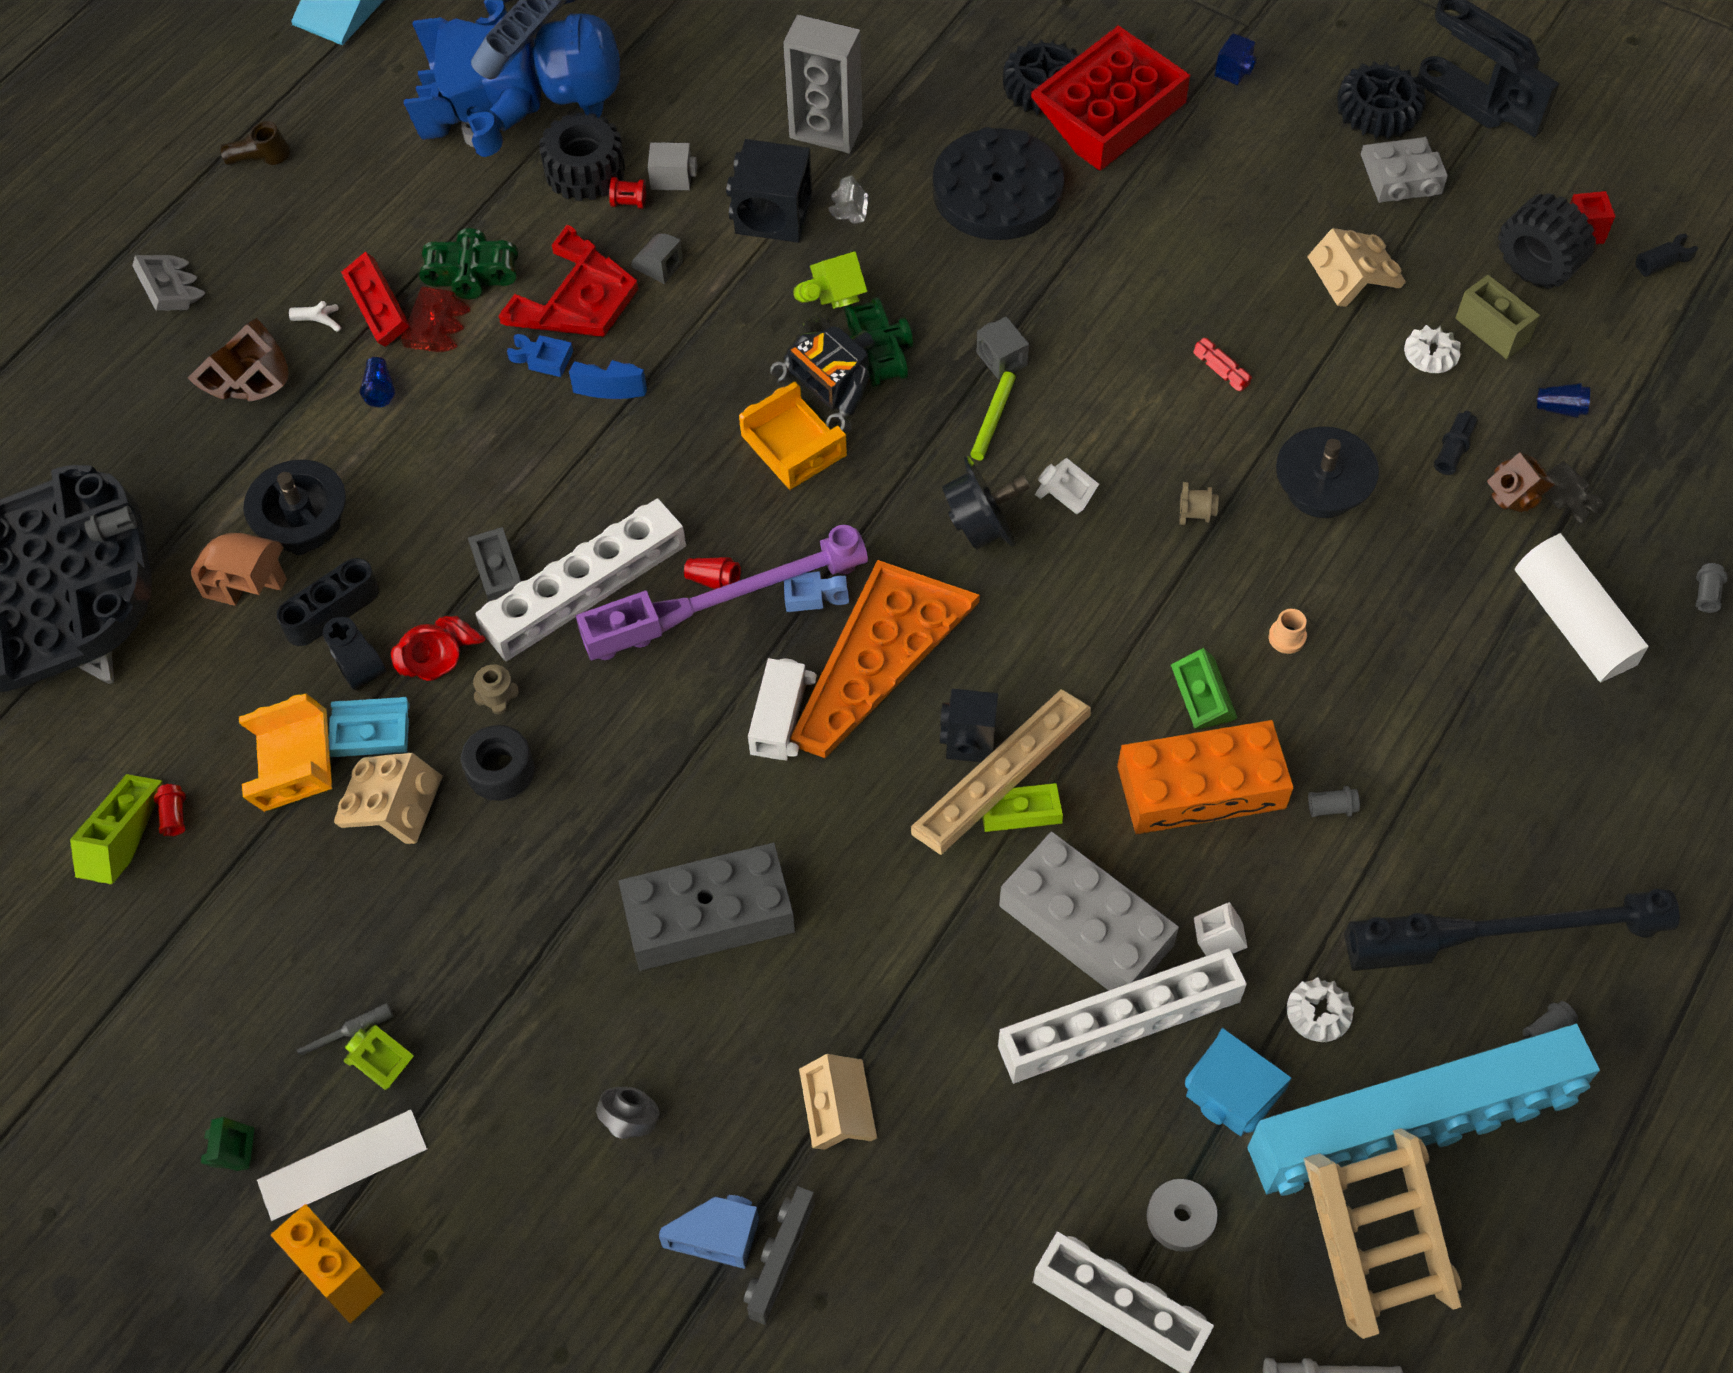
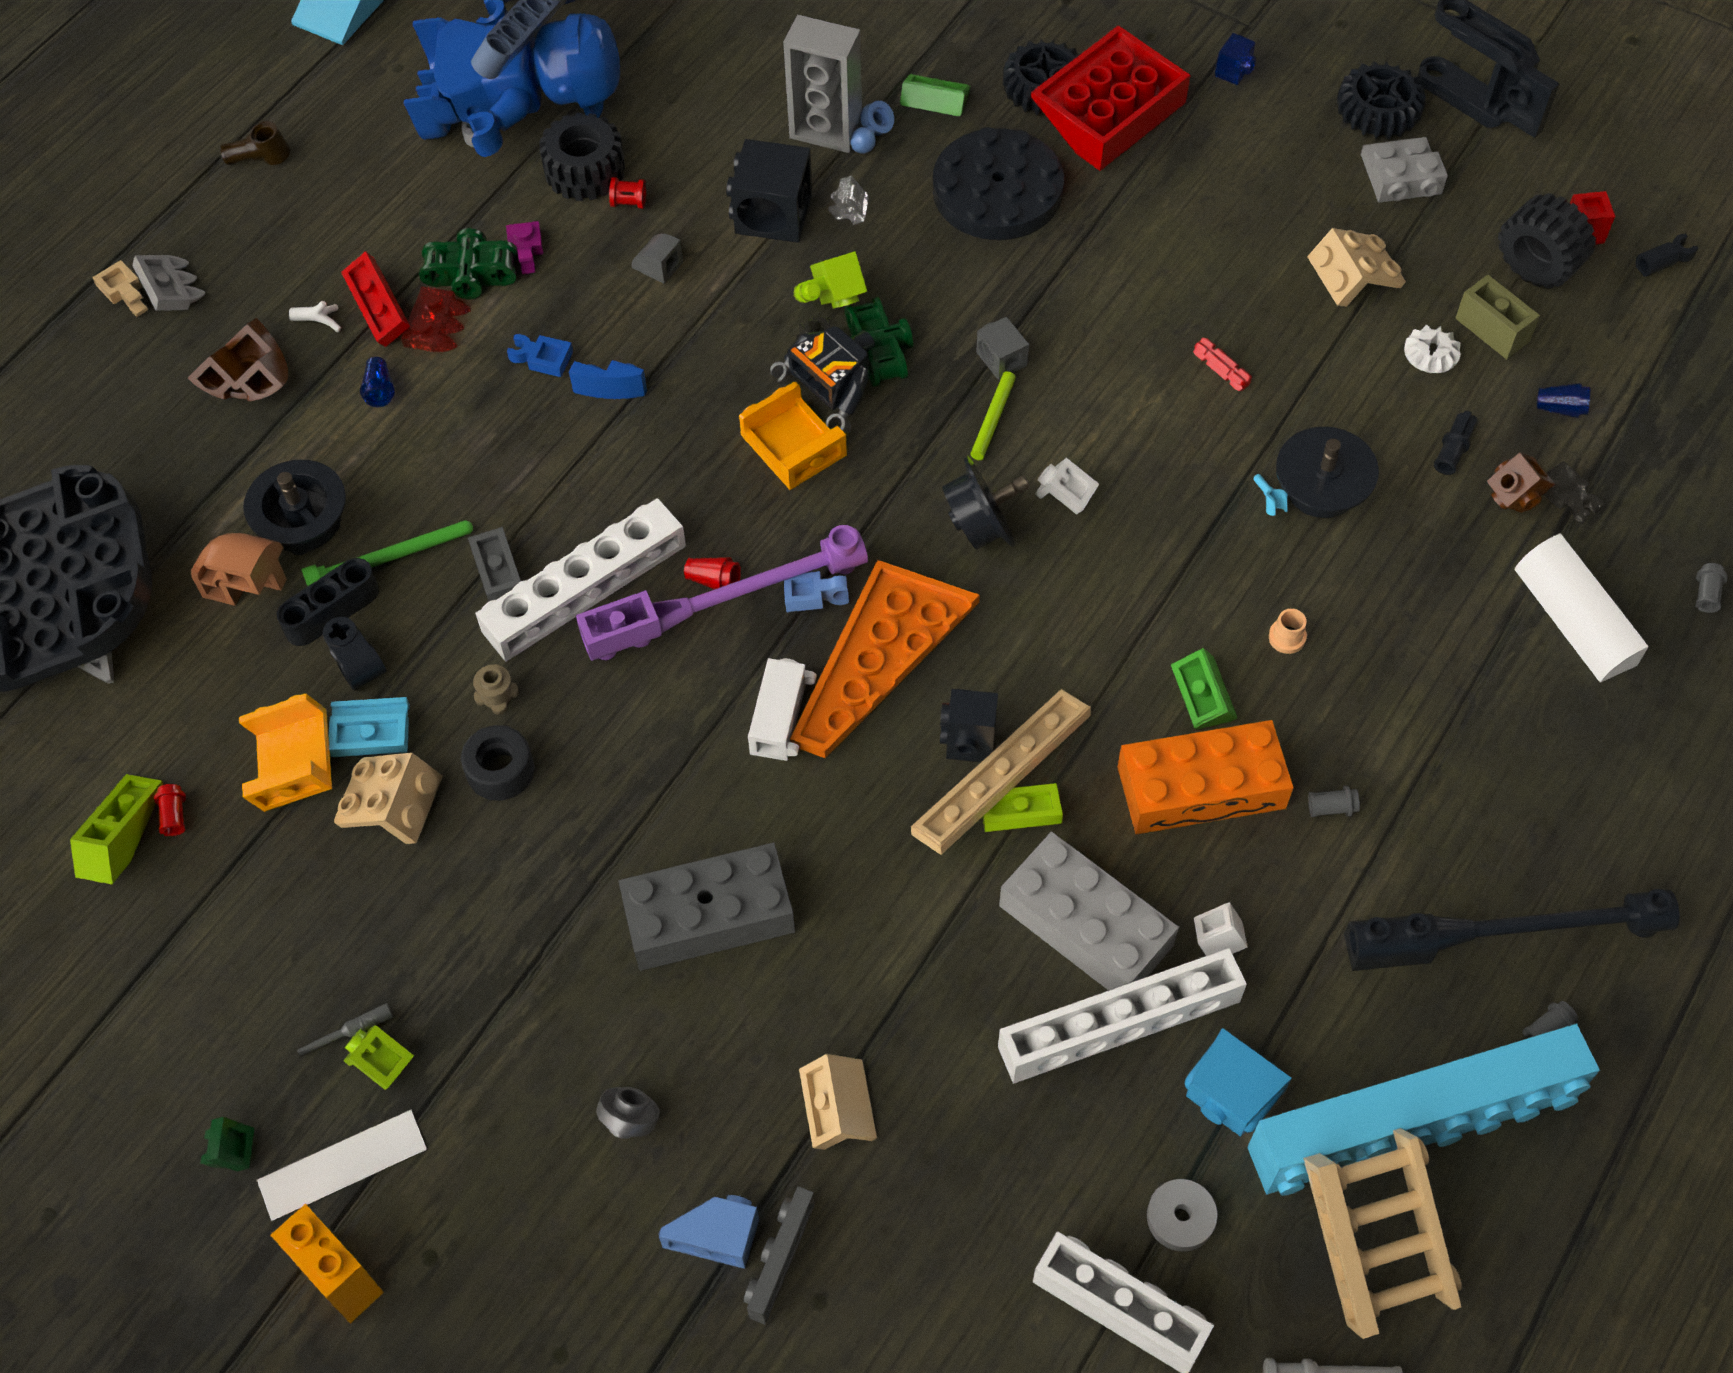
(110, 524): dark grey pin -> none
(121, 283): none -> tan plate
(398, 550): none -> bright green piece
(433, 648): red hair -> none
(528, 241): none -> magenta plate
(587, 298): red wing -> none
(671, 166): light grey brick -> none
(864, 138): none -> medium blue plate
(934, 95): none -> bright green slope
(1197, 504): dark tan brick -> none
(1274, 497): none -> medium azure hand
(1328, 1026): white gear -> none

